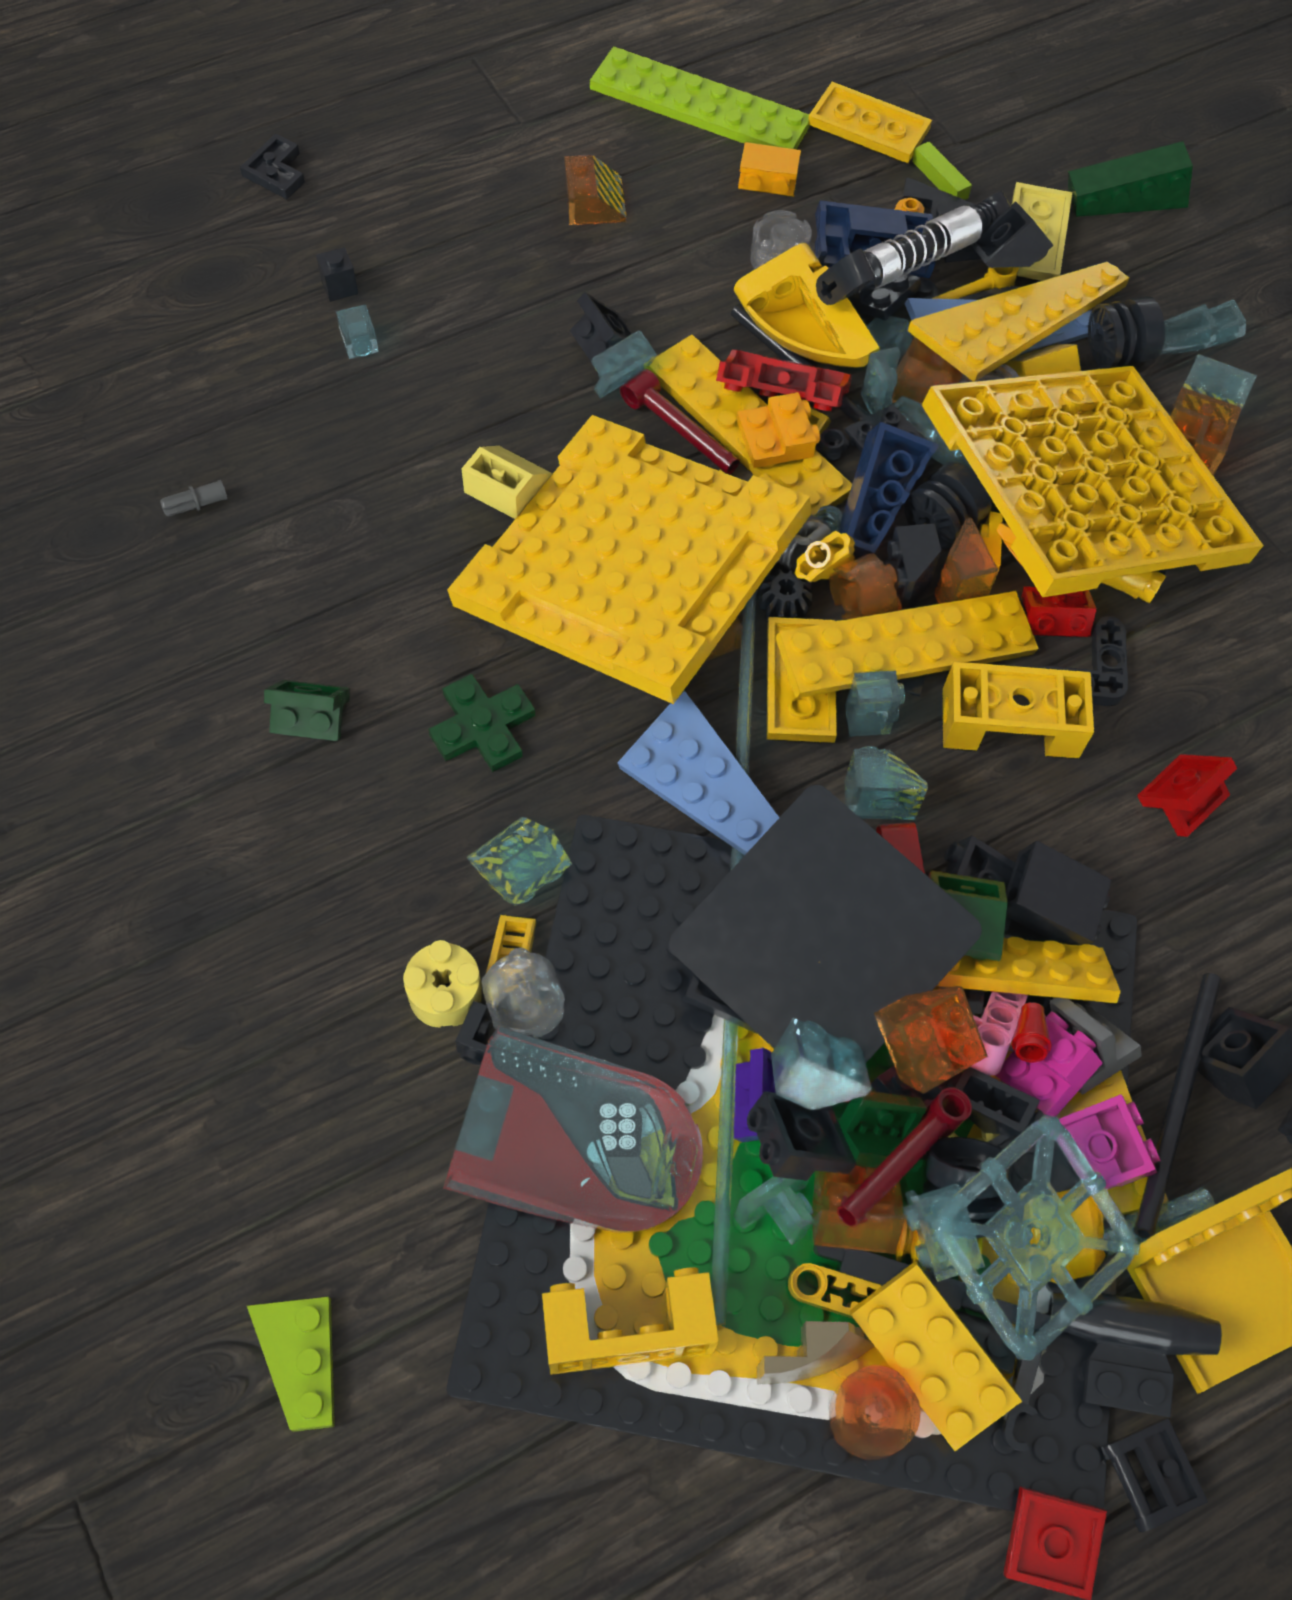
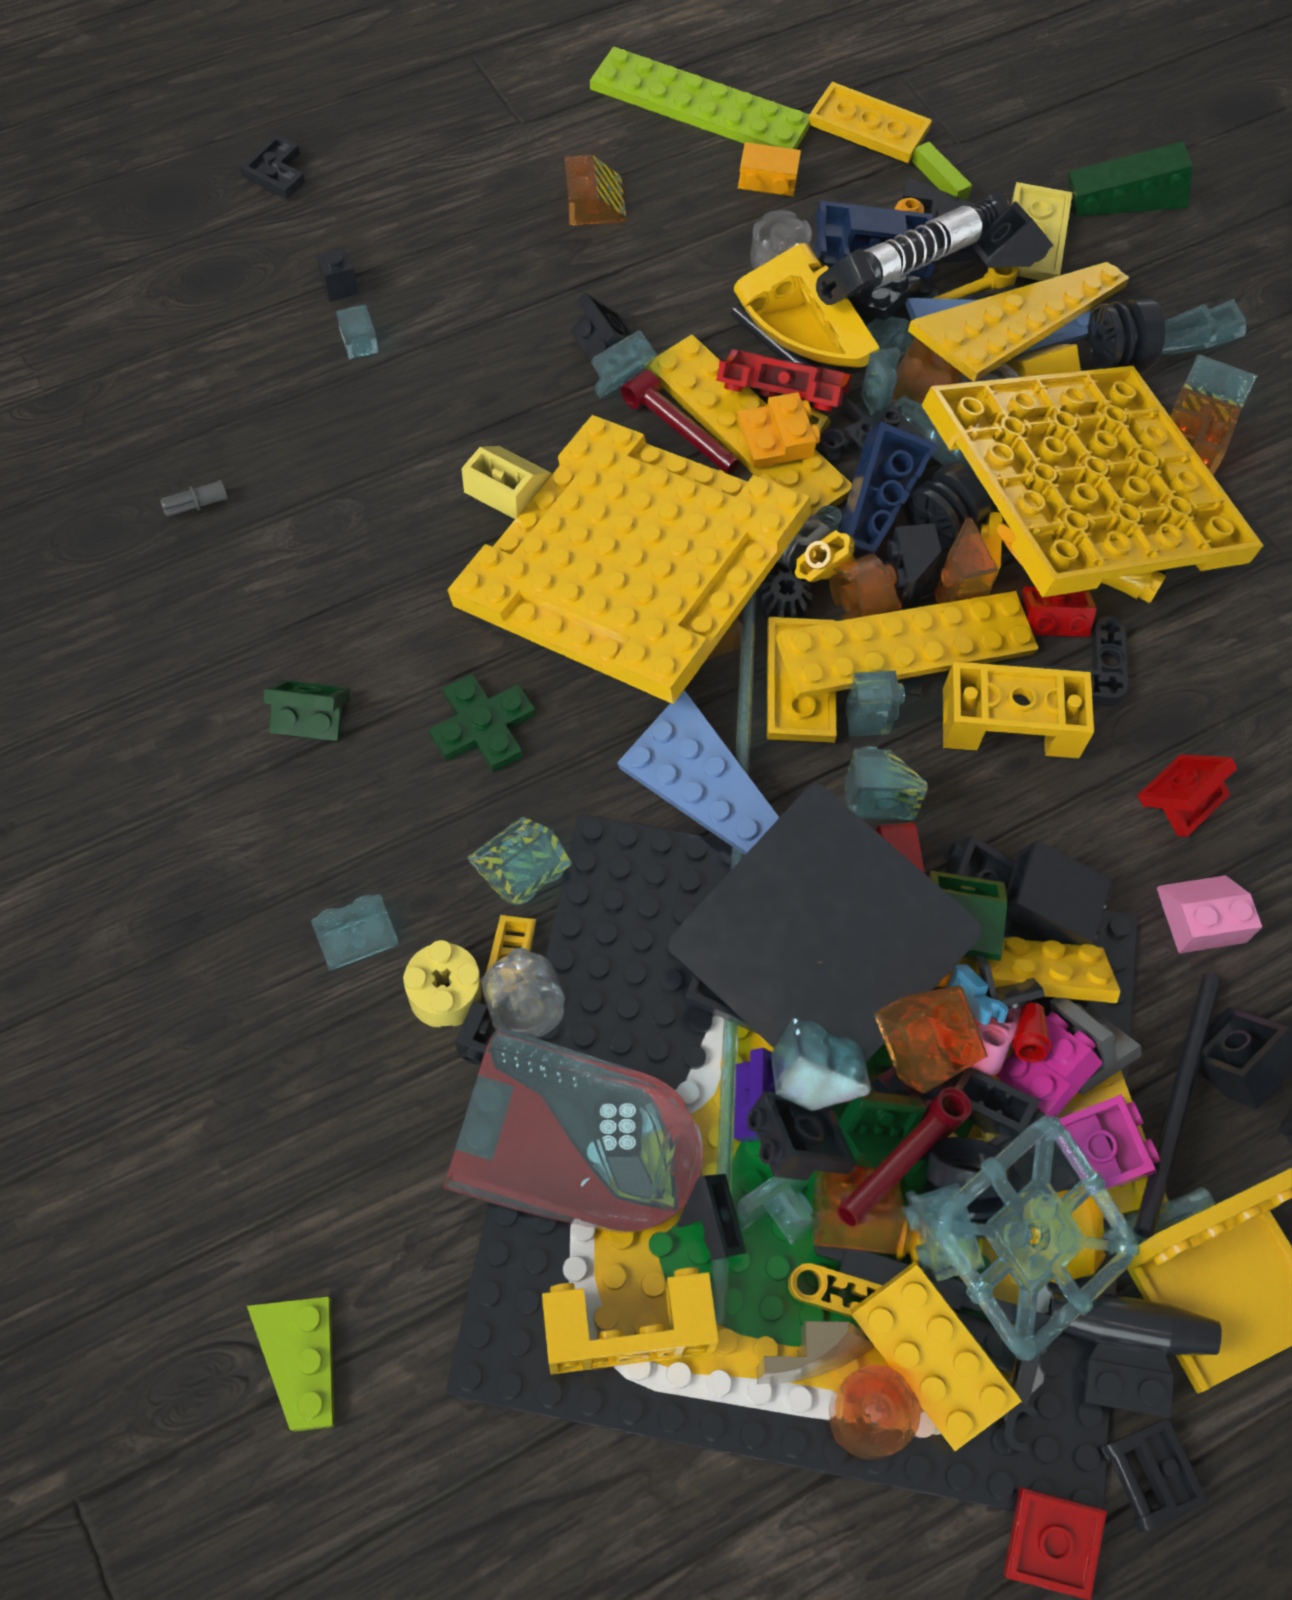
(354, 931): none -> clear light blue bracket
(714, 1208): none -> black slope
(975, 992): none -> dark azure plate
(1011, 995): none -> black bracket
(1209, 913): none -> bright pink slope

